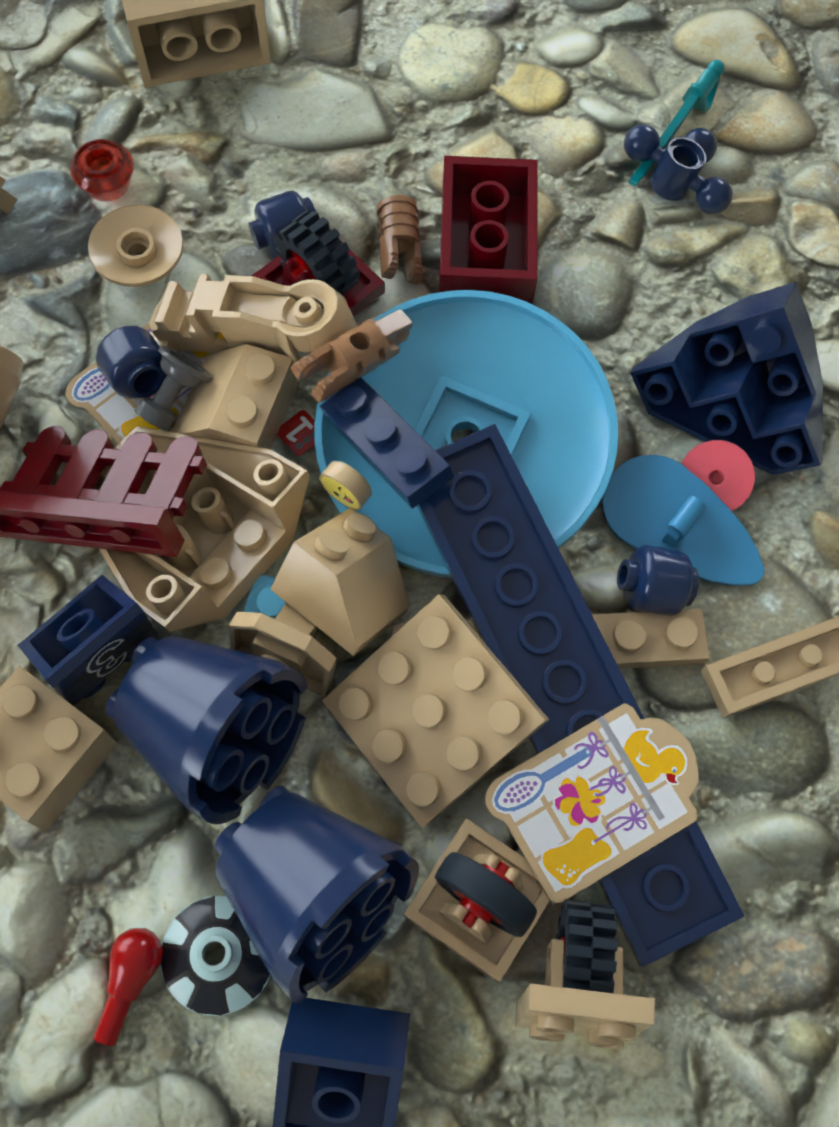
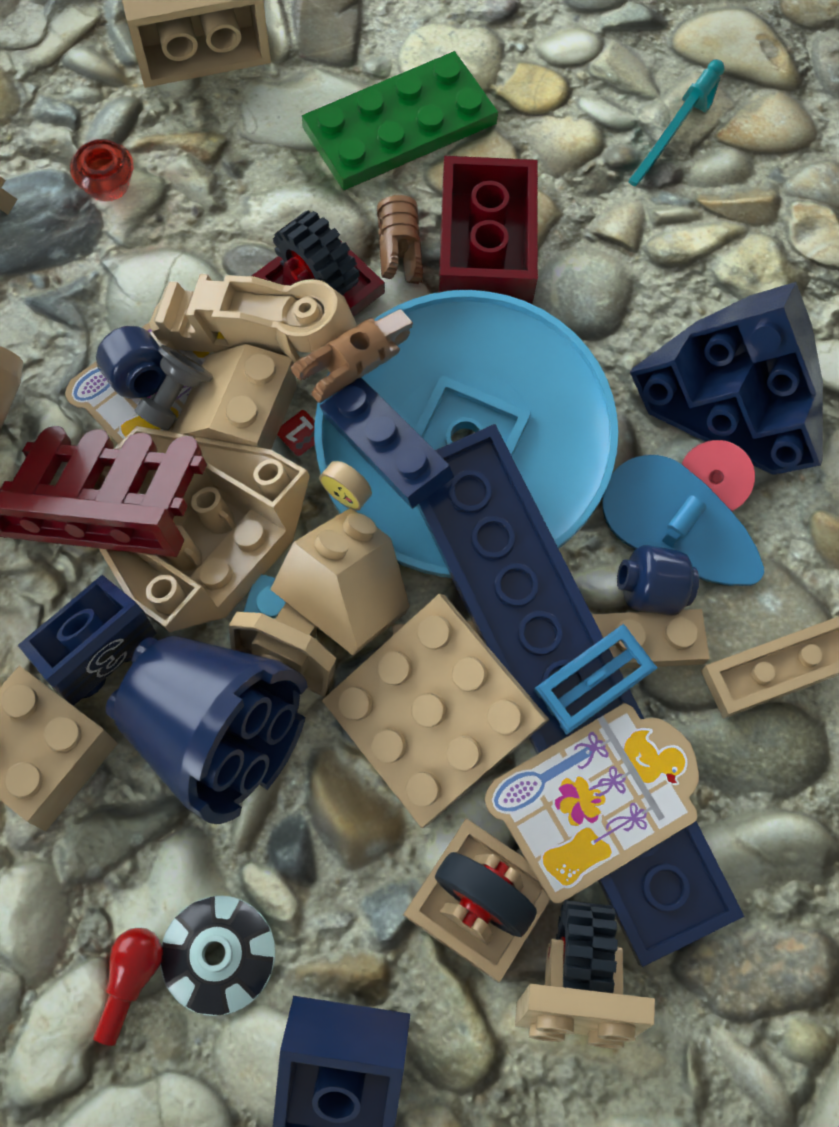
(130, 232): tan dish -> none
(273, 215): dark blue head -> none
(310, 889): dark blue cone -> none
(399, 120): none -> green plate
(557, 706): none -> dark azure tile
(680, 166): dark blue piece -> none

